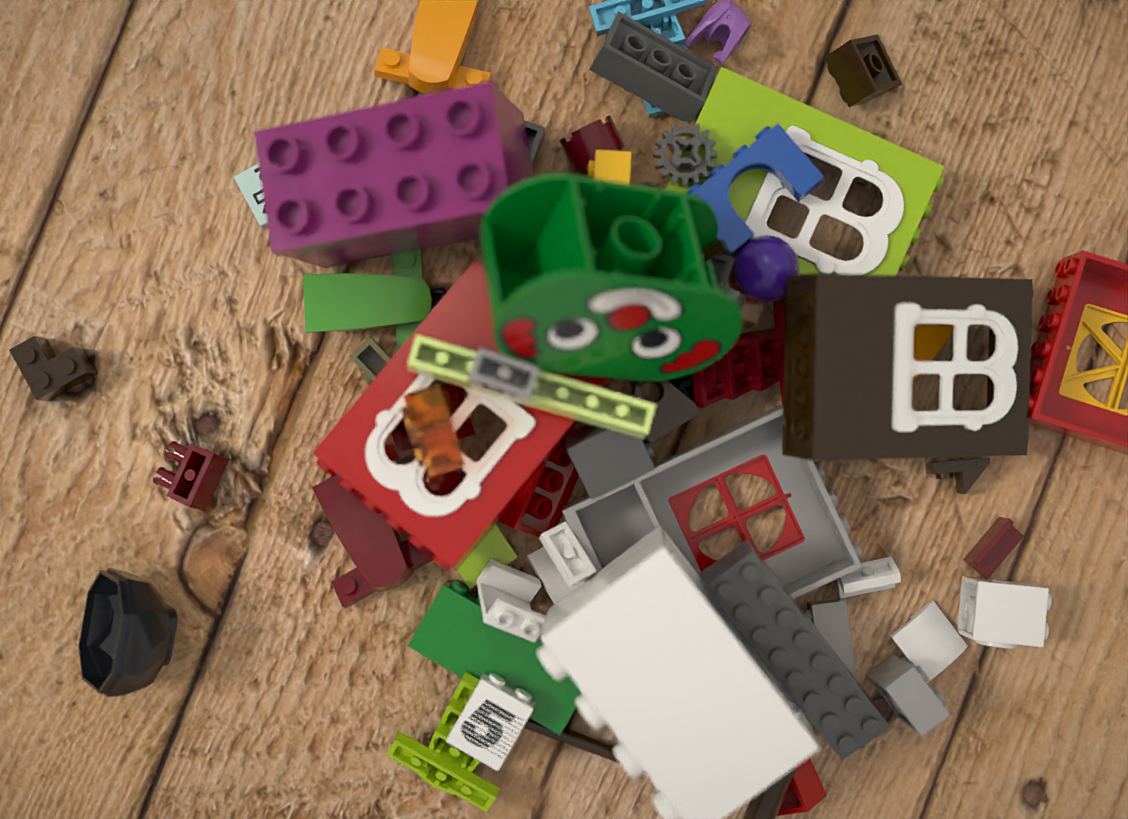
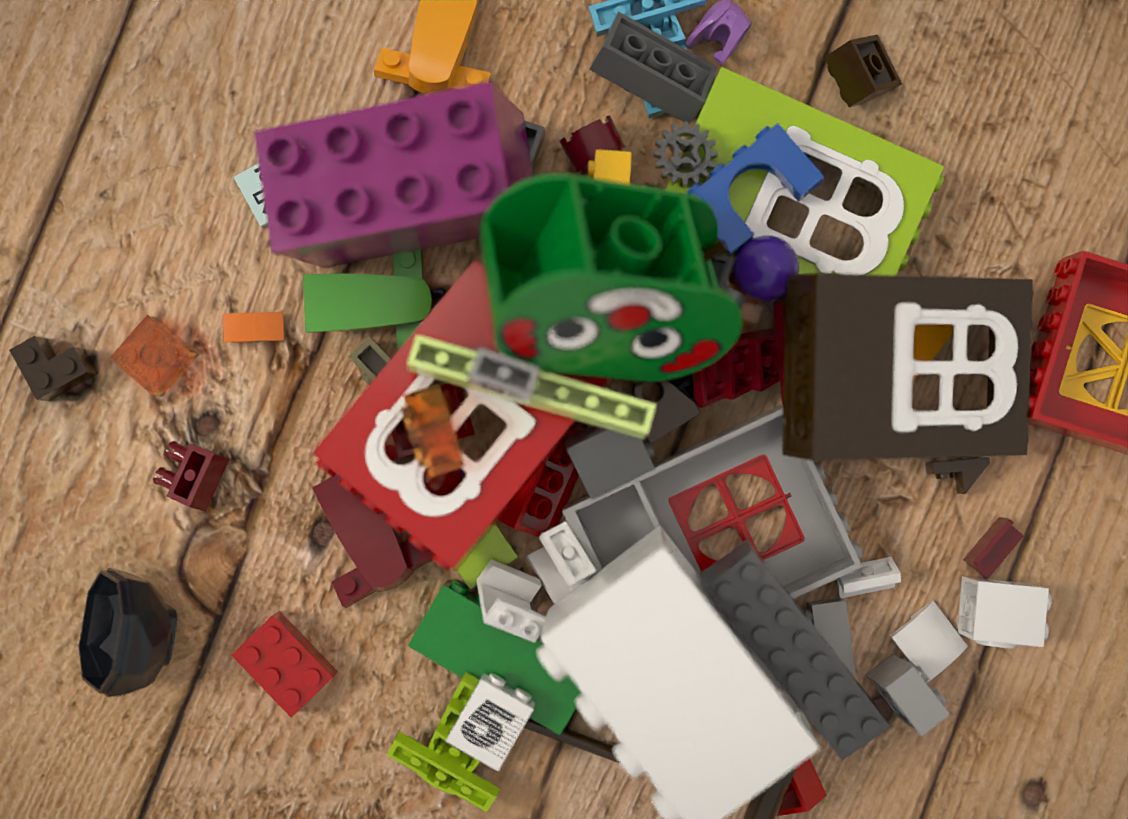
(154, 356): none -> clear orange brick
(253, 327): none -> orange slope
(284, 663): none -> red brick

